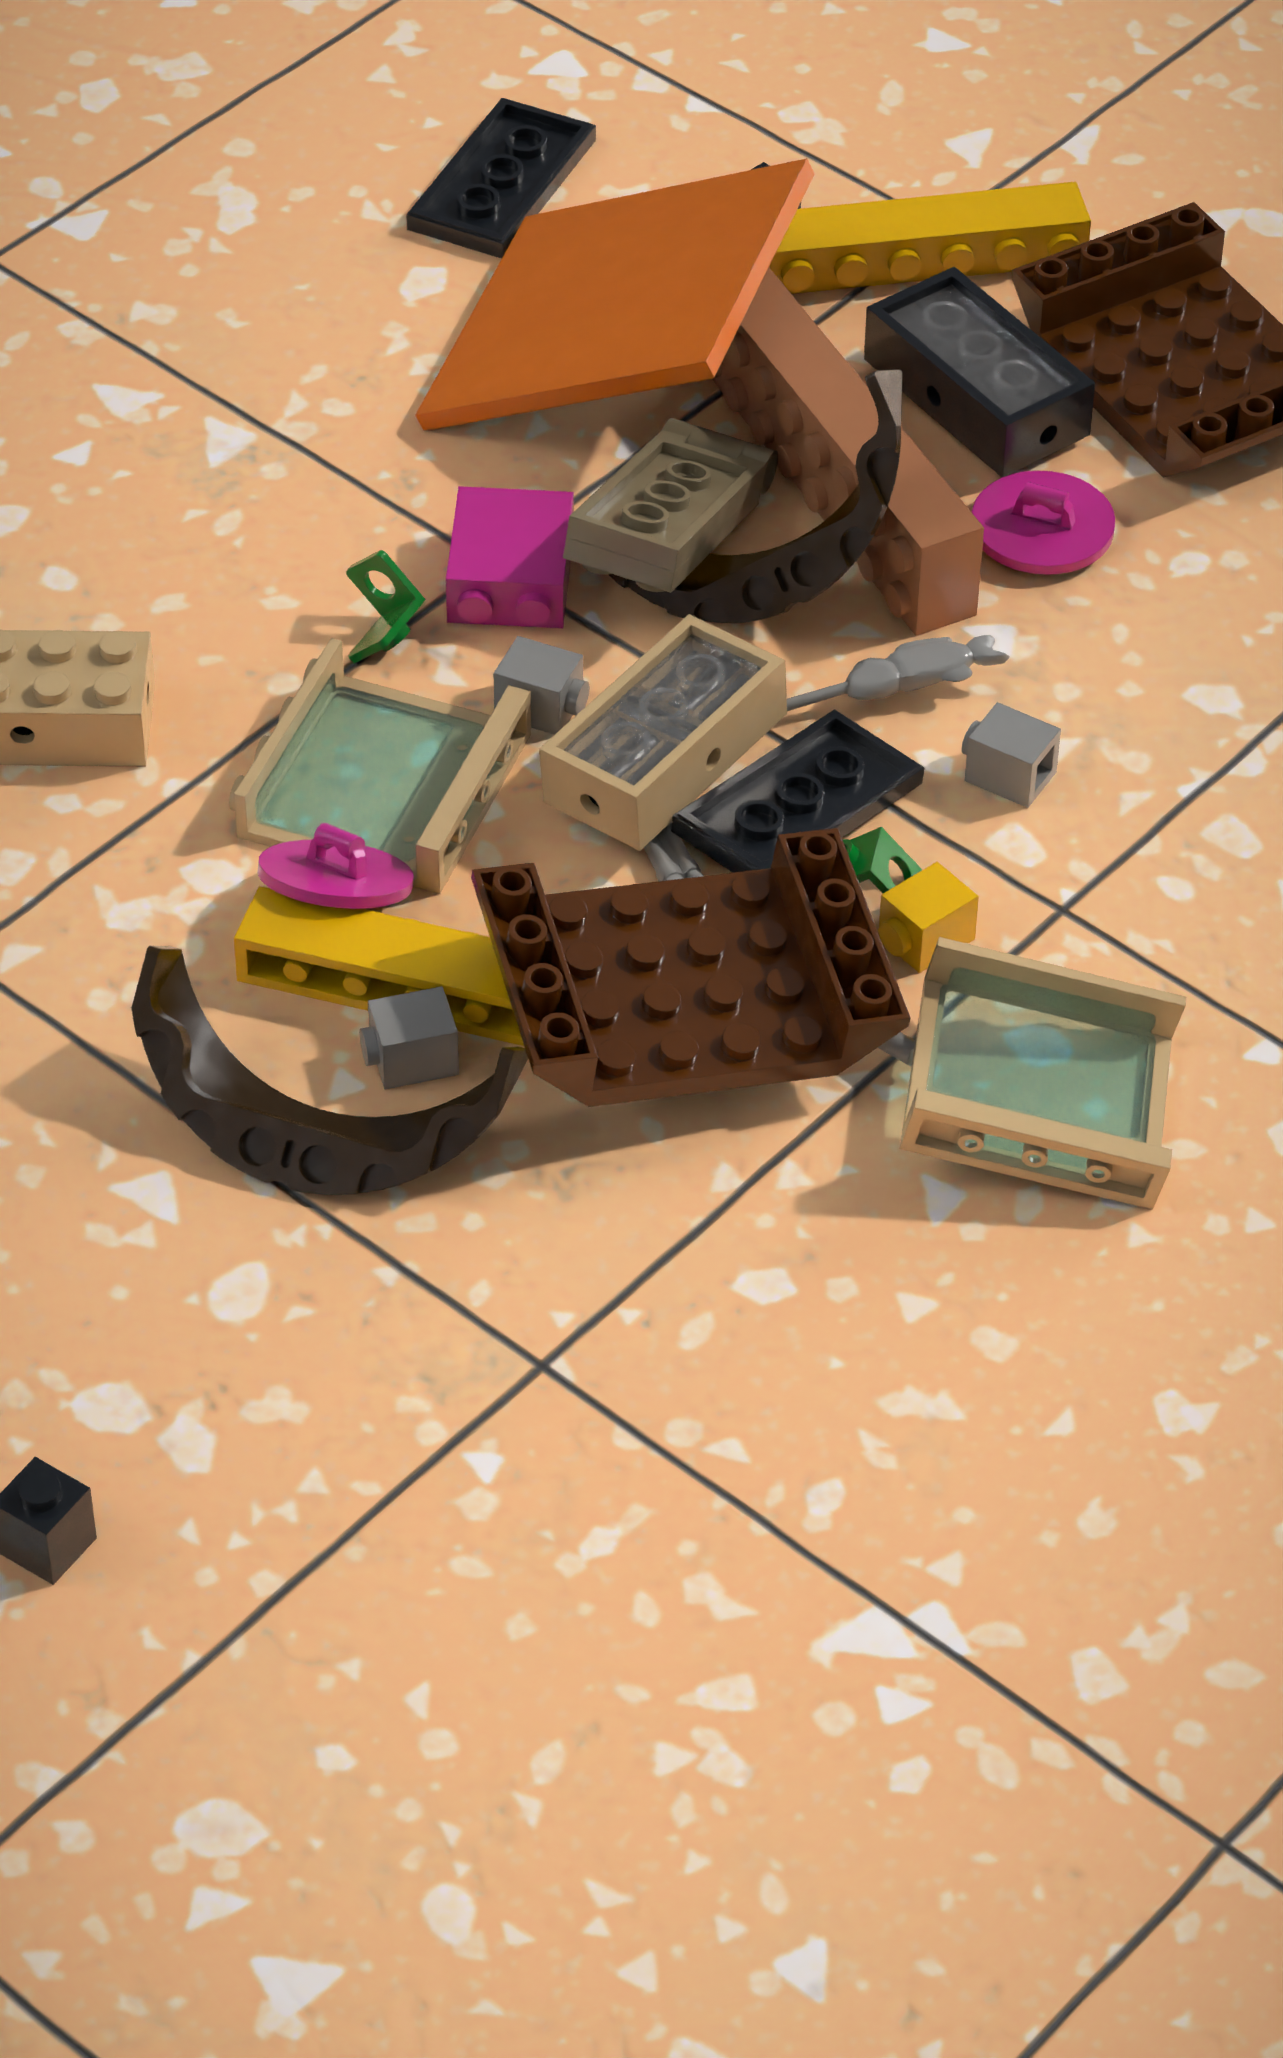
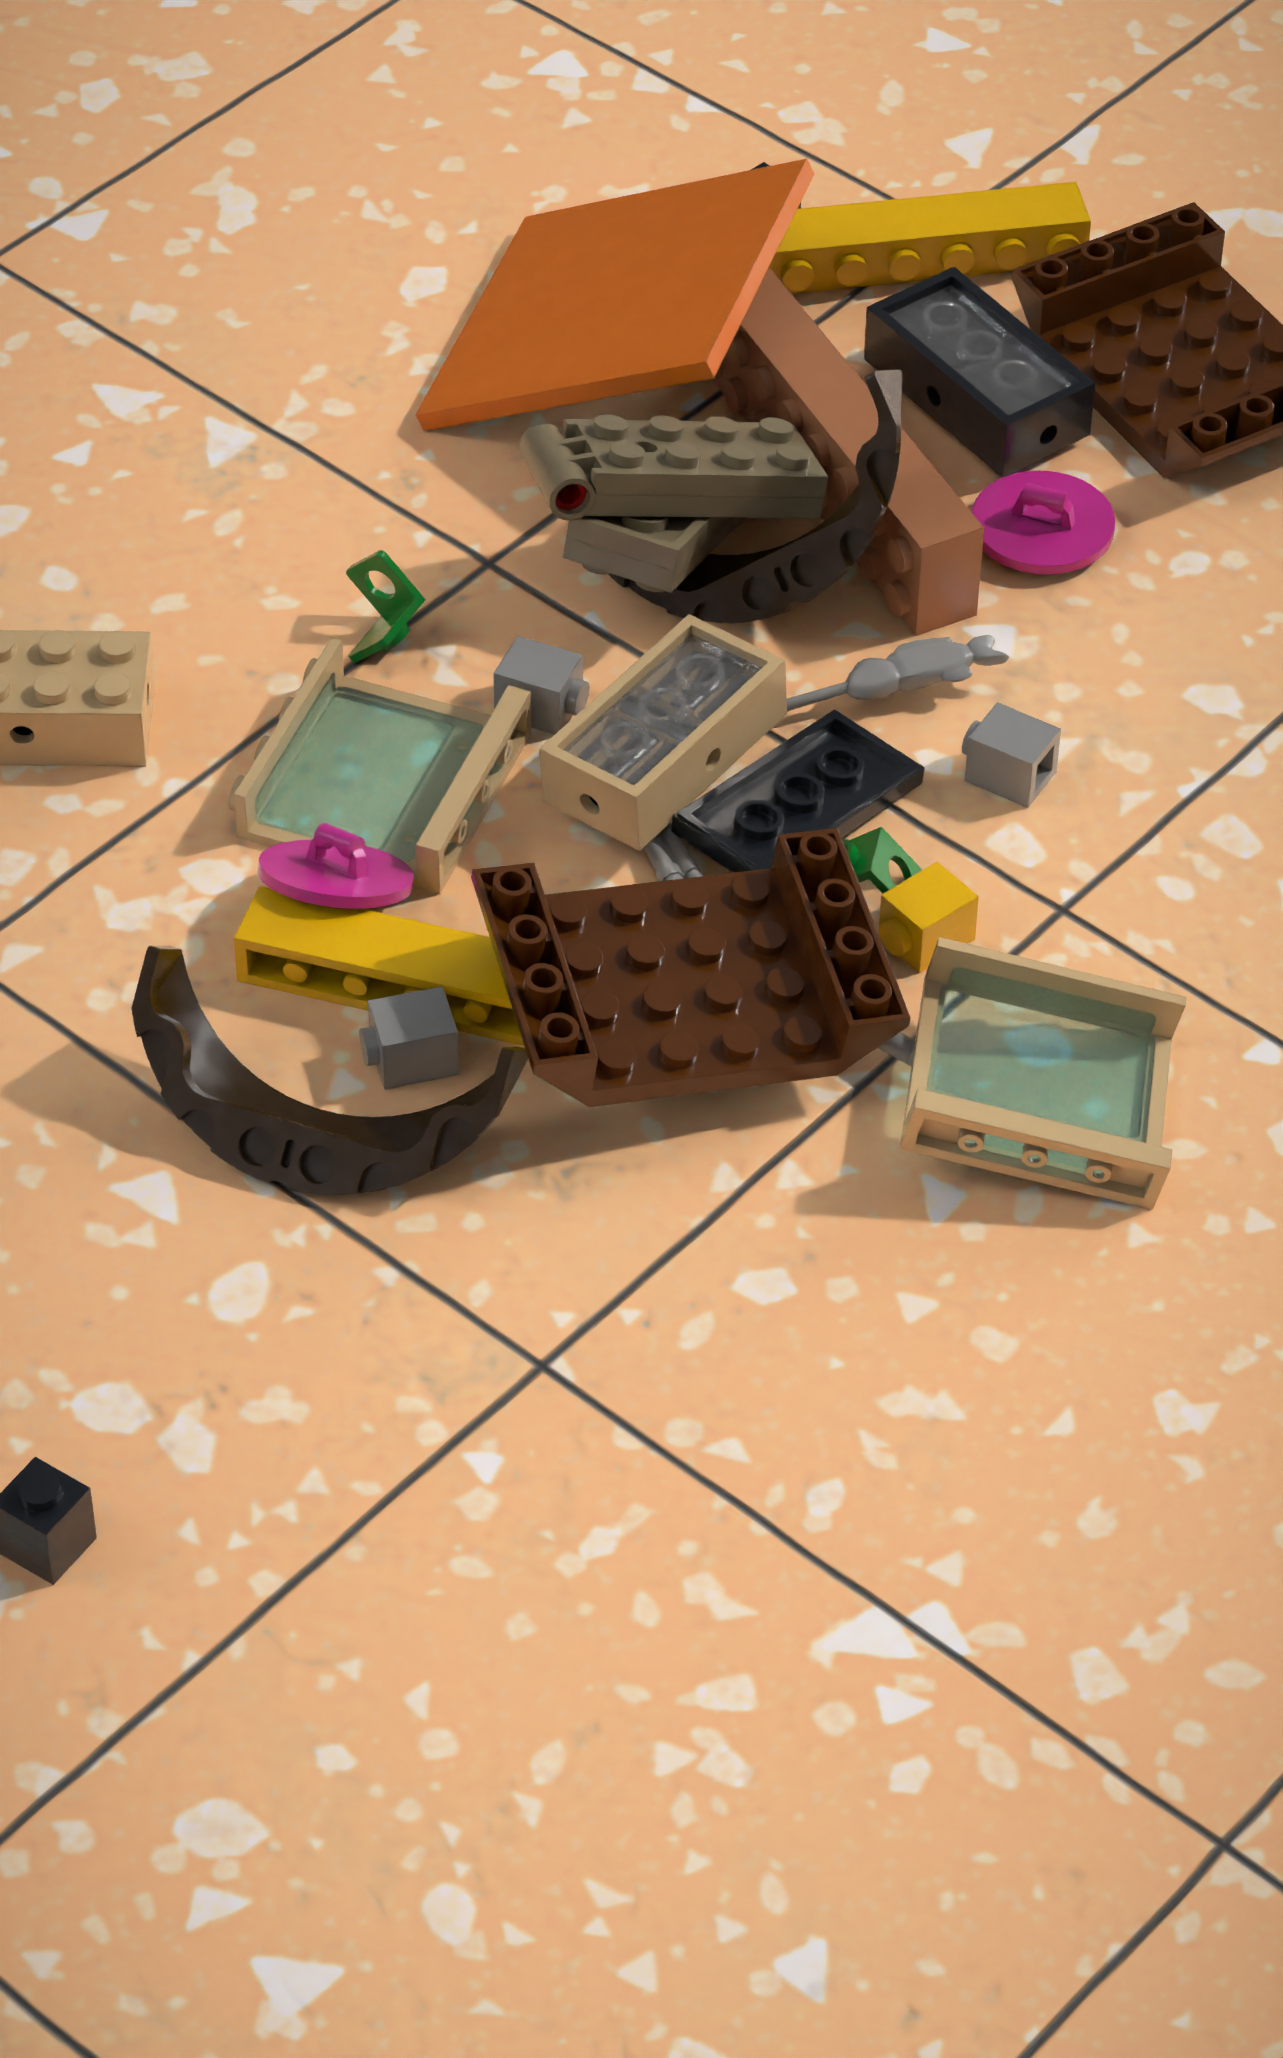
(501, 177): black tile -> none
(509, 557): dark pink brick -> none
(675, 468): none -> dark tan hinge

